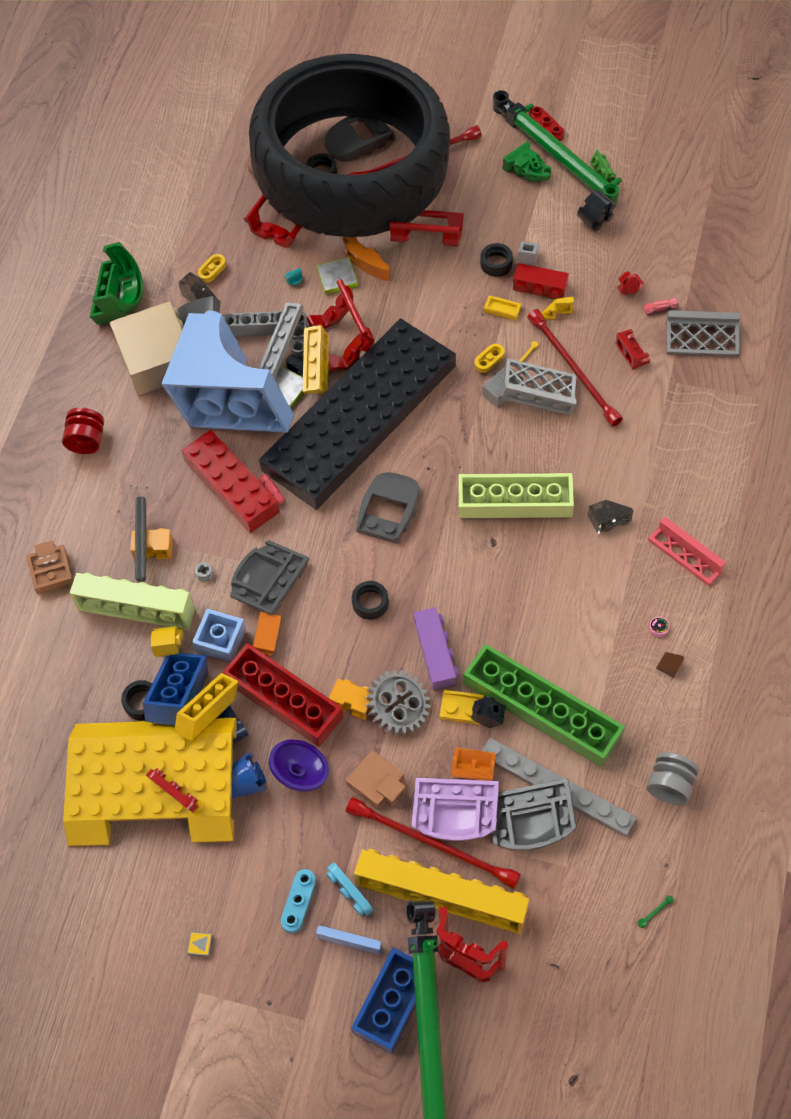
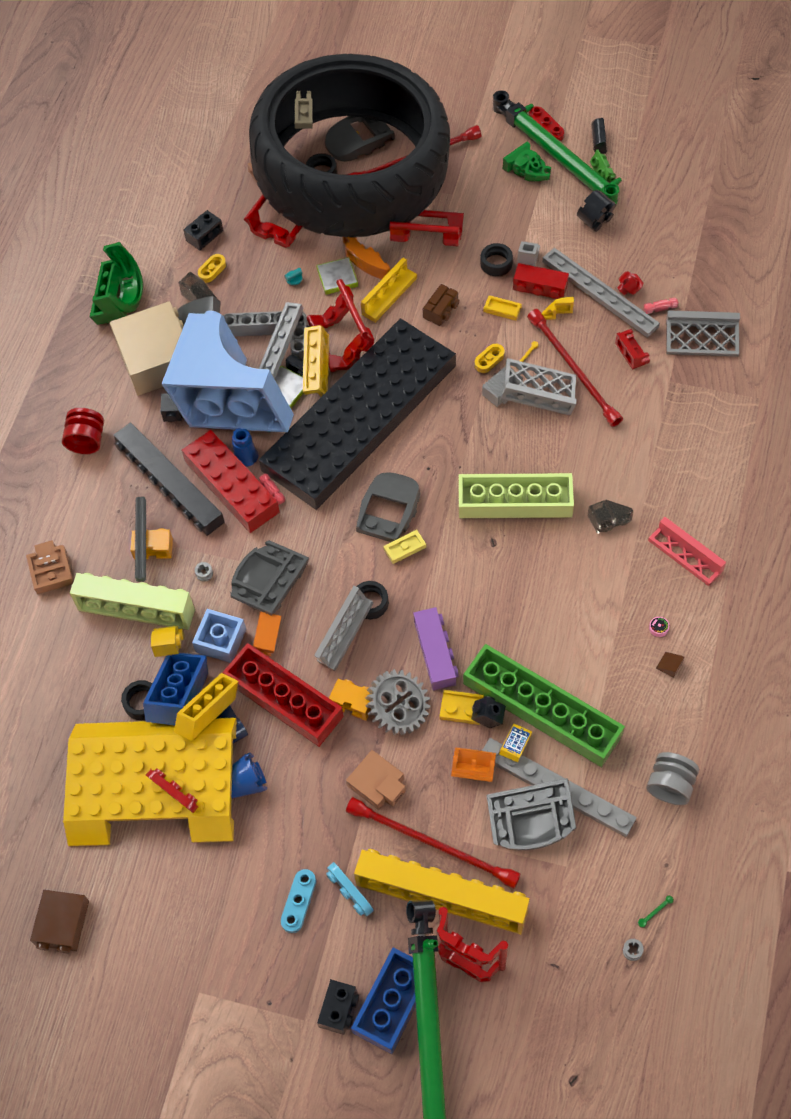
(59, 921): none -> reddish brown brick
(168, 479): none -> brick
(169, 410): none -> black brick
(200, 944): tile -> none
(203, 230): none -> black brick
(244, 447): none -> blue plant
(298, 765): dark purple dish -> none
(303, 111): none -> dark tan hinge
(338, 1007): none -> black brick
(343, 629): none -> light grey fence
(349, 939): light blue tile -> none
(387, 291): none -> yellow fence
(405, 547): none -> light yellow plate
(440, 305): none -> reddish brown brick
(455, 808): lavender slope -> none
(515, 742): none -> tile
(599, 135): none -> black brick
(602, 293): none -> light grey plate
(639, 951): none -> light grey bush

